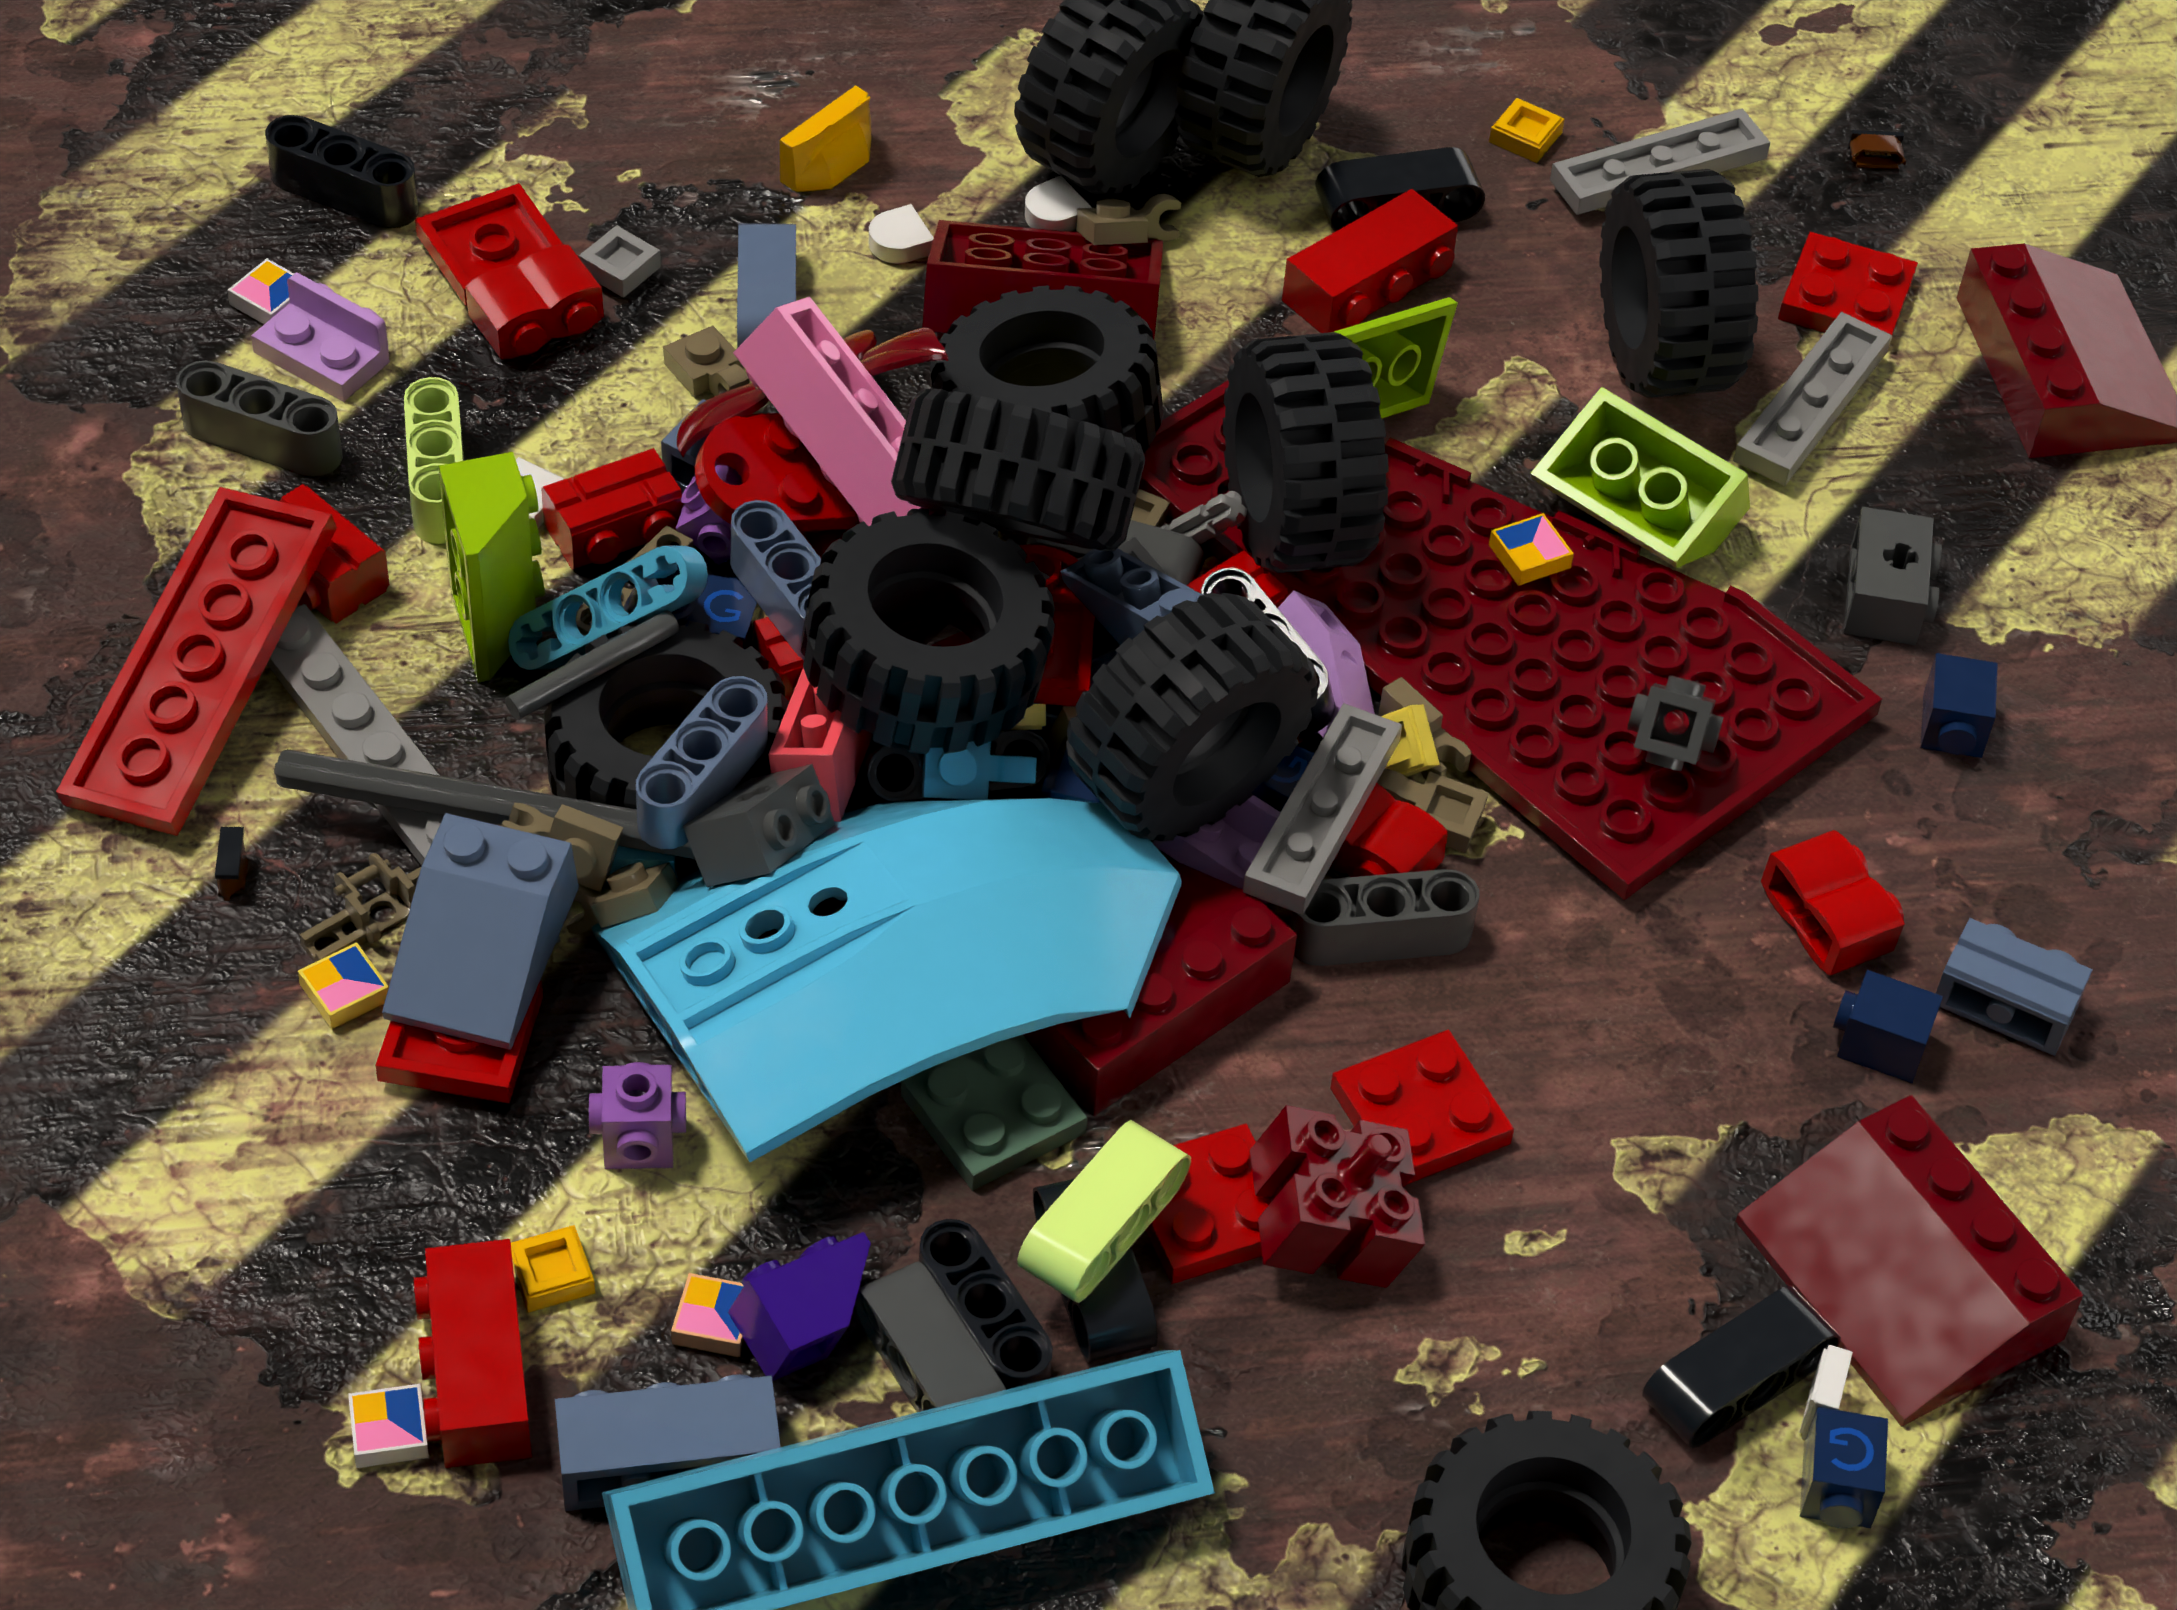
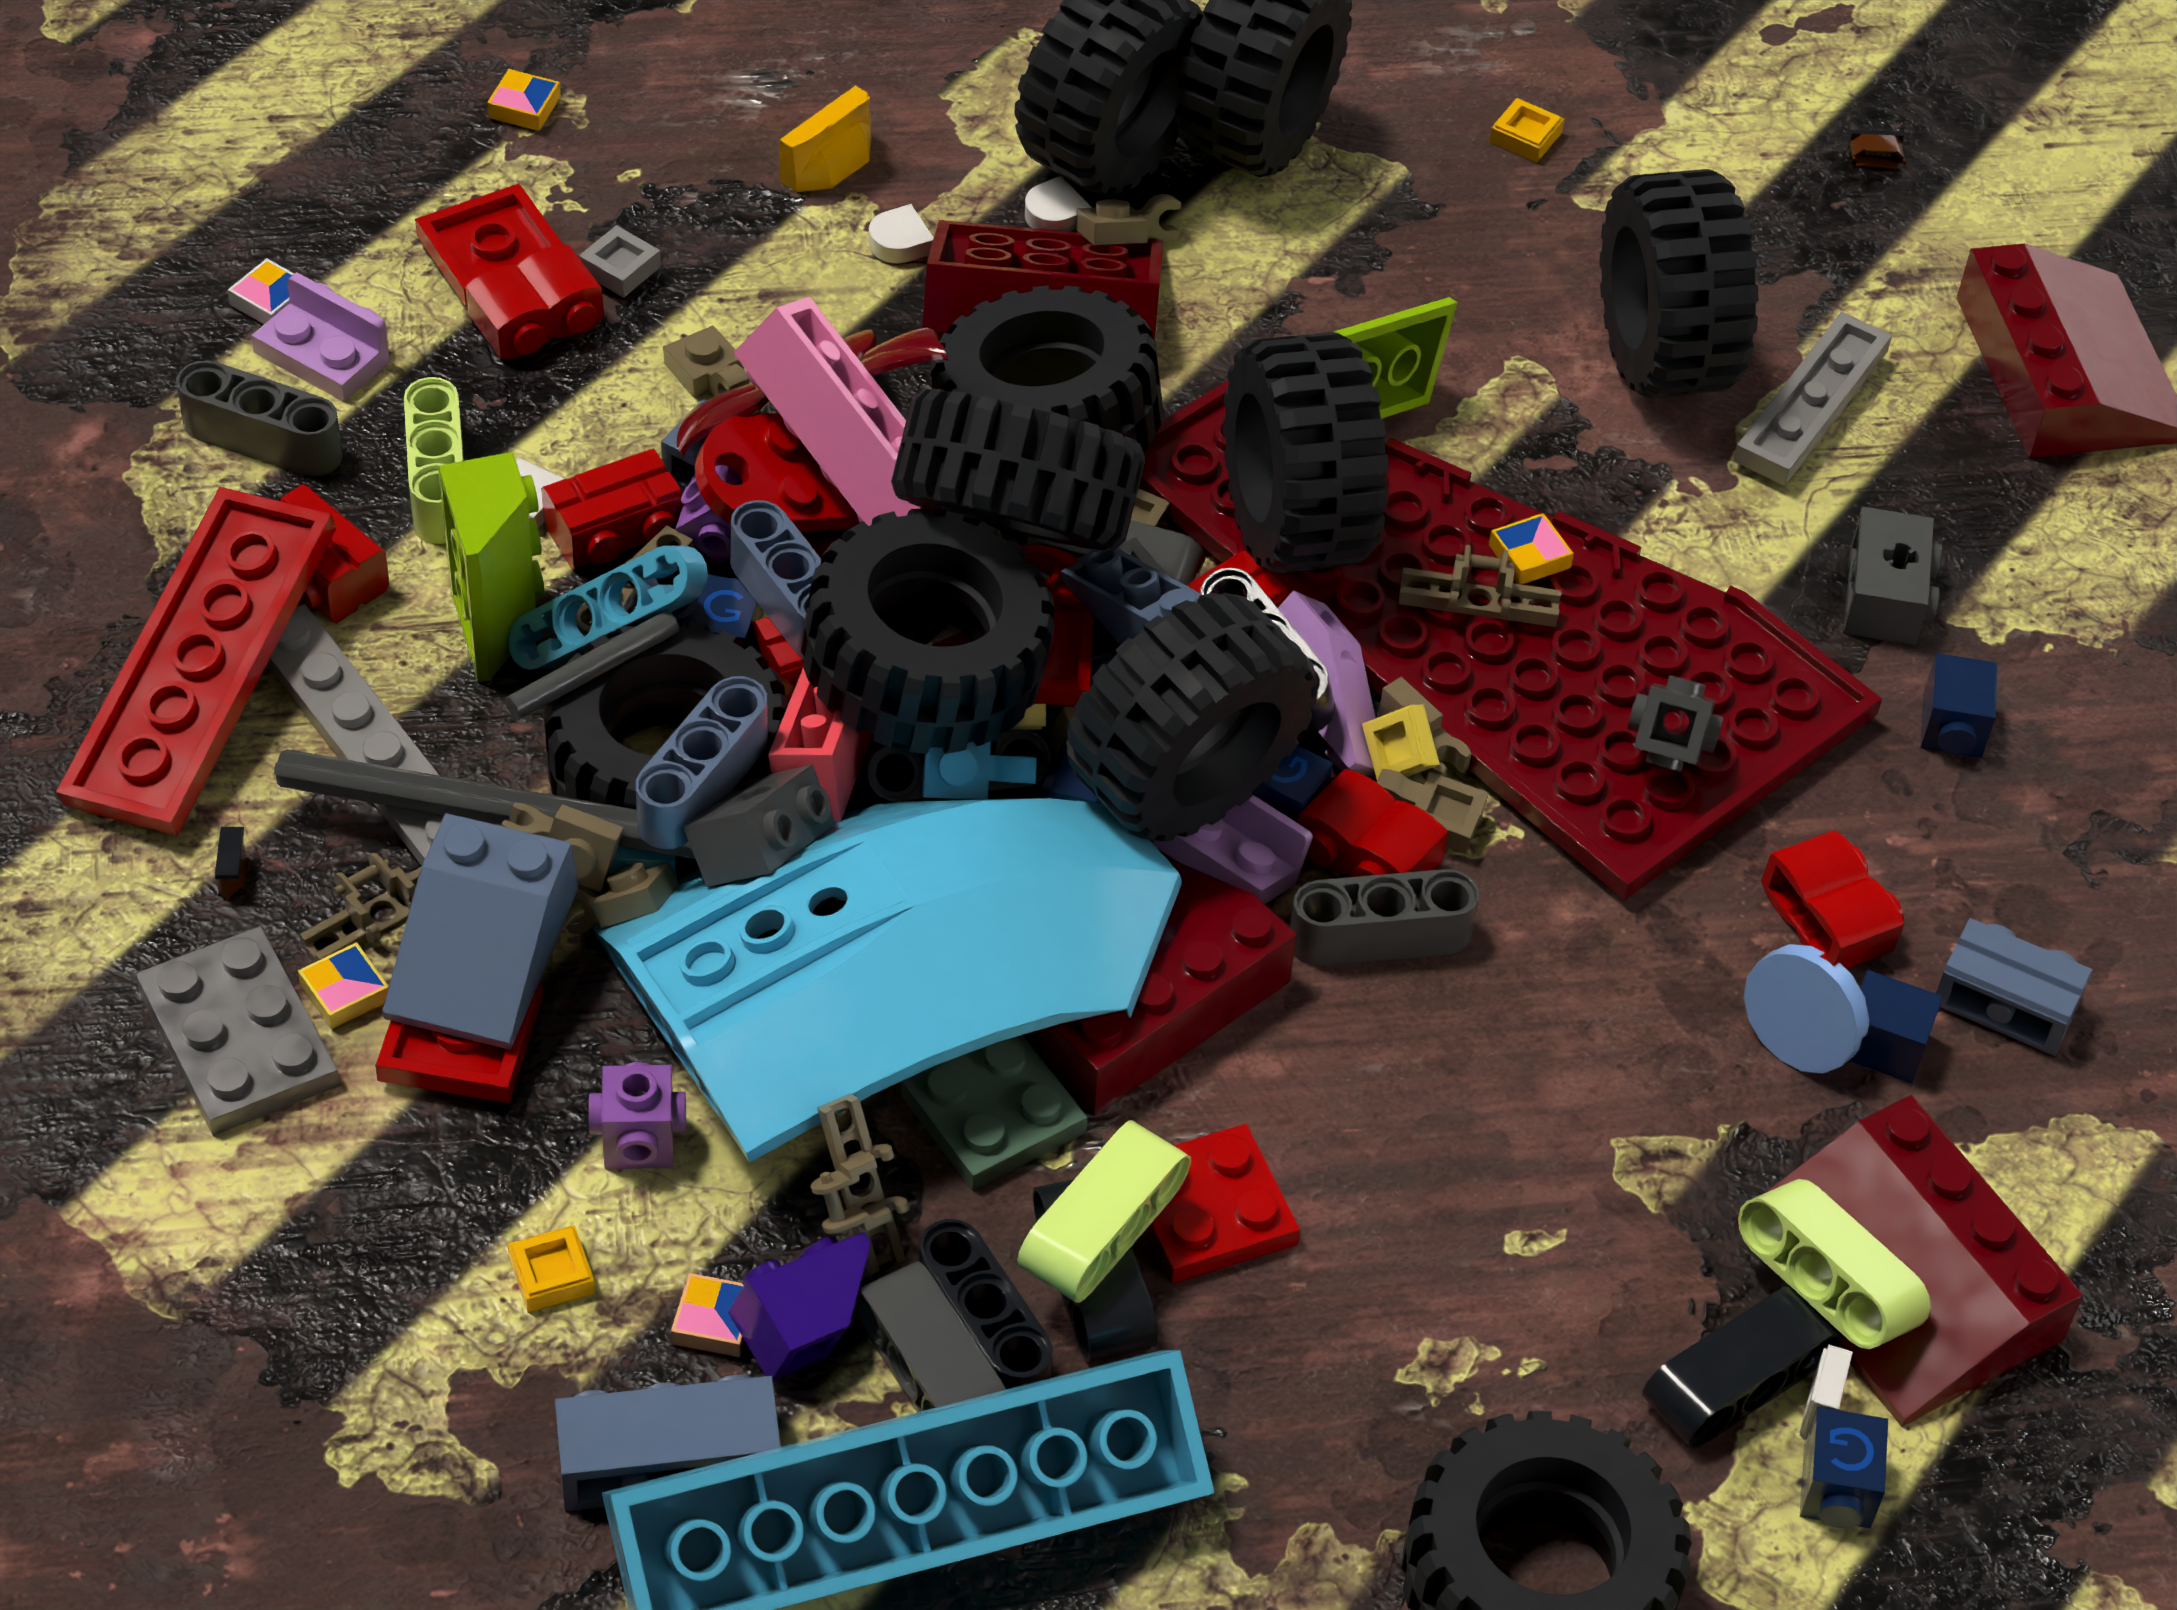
(237, 1030): none -> flat silver plate
(342, 171): black beam -> none
(388, 1425): tile -> none
(473, 1354): red brick -> none
(523, 99): none -> tile
(764, 273): sand blue beam -> none
(872, 1218): none -> dark tan piece
(1210, 519): light grey axle -> none
(1322, 809): light grey plate -> none
(1336, 1197): dark red brick -> none
(1363, 184): black beam -> none
(1370, 263): red brick -> none
(1432, 1095): red plate -> none
(1504, 592): none -> dark tan piece
(1645, 480): lime slope -> none
(1711, 144): light grey plate -> none
(1806, 1009): none -> light blue tile
(1834, 1263): none -> yellowish green beam
(1846, 279): red plate -> none

